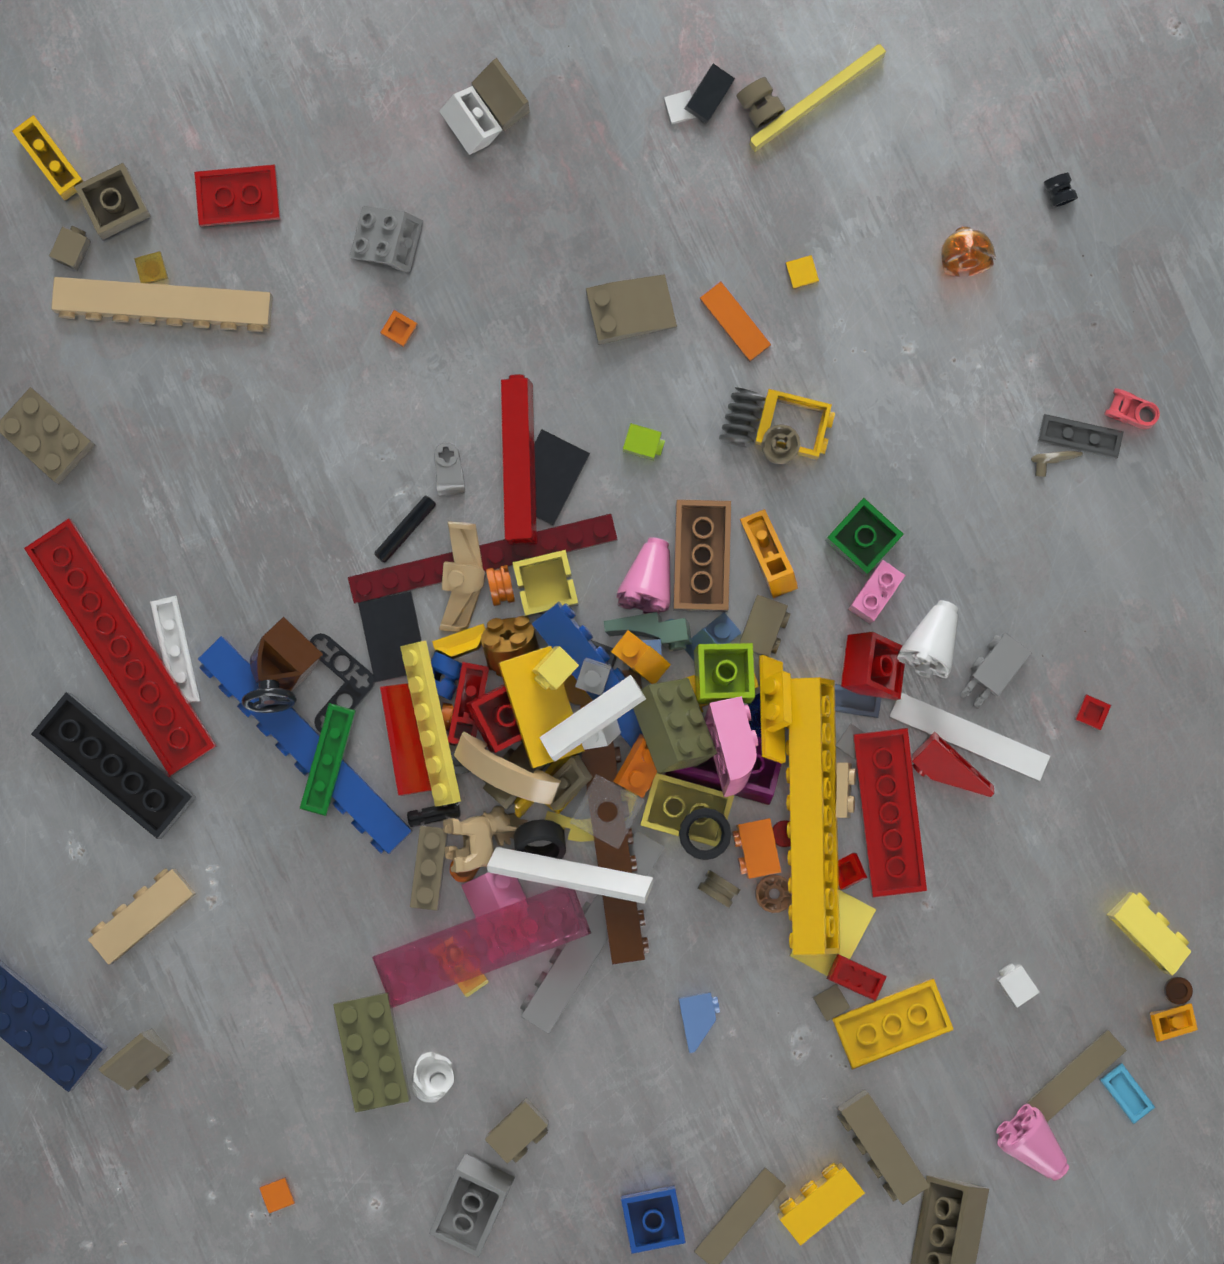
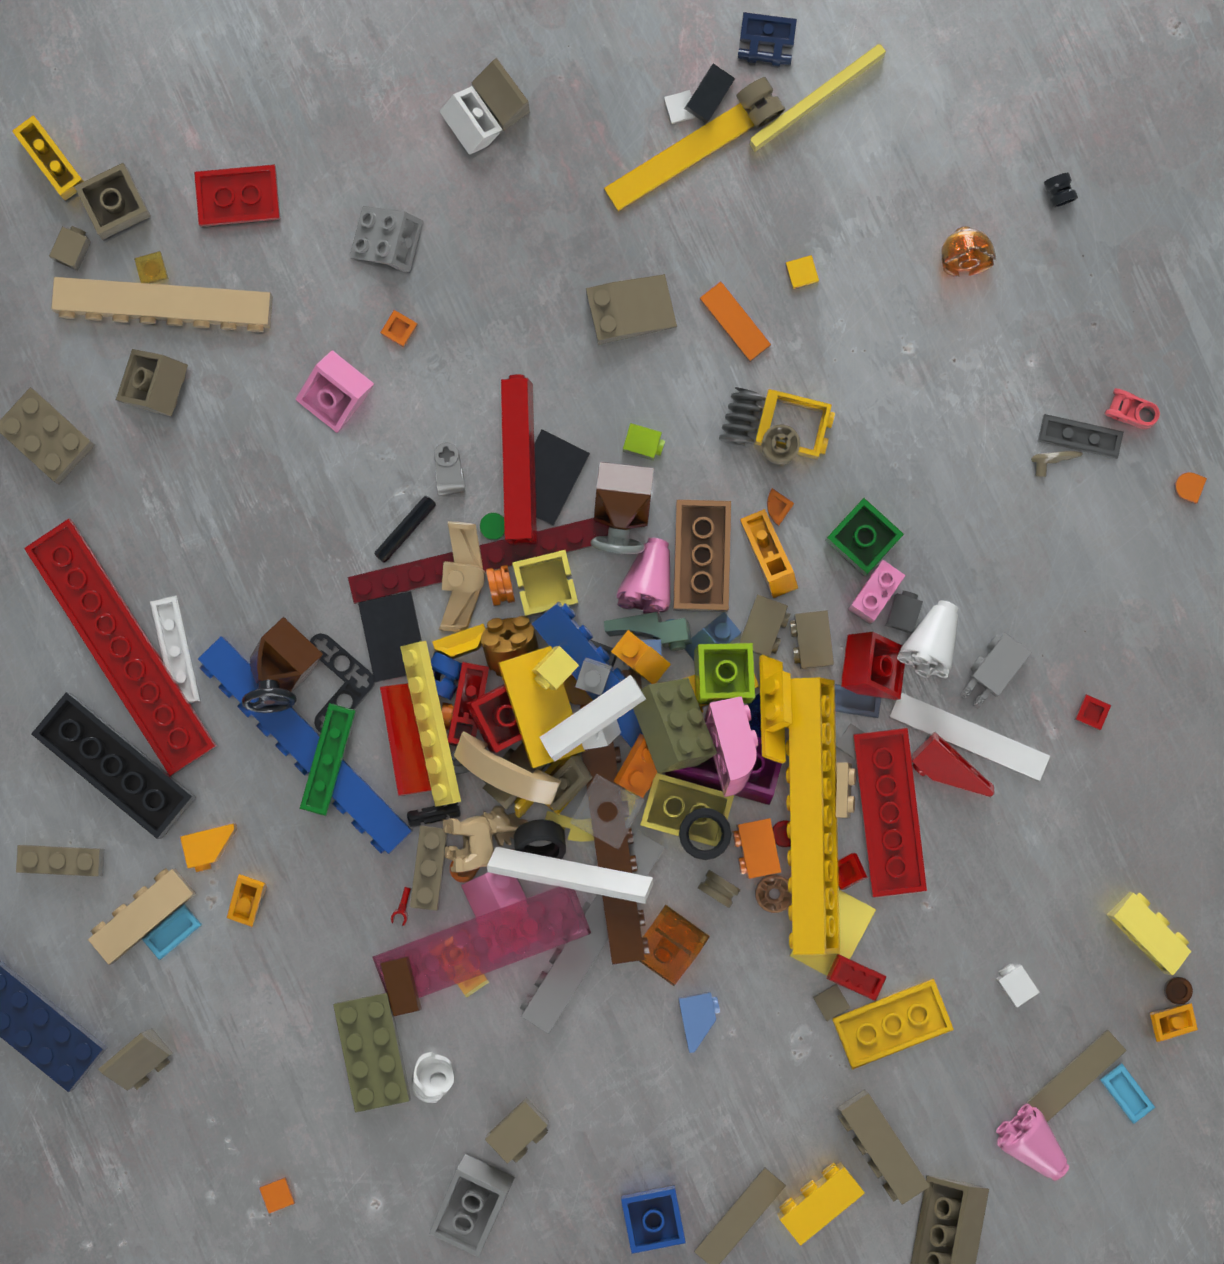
(60, 860): none -> dark tan brick
(152, 382): none -> dark tan slope
(172, 932): none -> medium azure tile
(206, 846): none -> light orange slope
(246, 900): none -> light orange slope
(334, 391): none -> bright pink slope
(401, 986): none -> reddish brown tile
(402, 906): none -> red hand
(492, 526): none -> green tile
(622, 504): none -> reddish brown piece
(672, 945): none -> clear orange slope
(679, 157): none -> yellow tile
(770, 31): none -> dark blue plate
(778, 506): none -> orange tile
(813, 639): none -> dark tan brick
(904, 612): none -> dark grey brick
(1190, 486): none -> orange tile

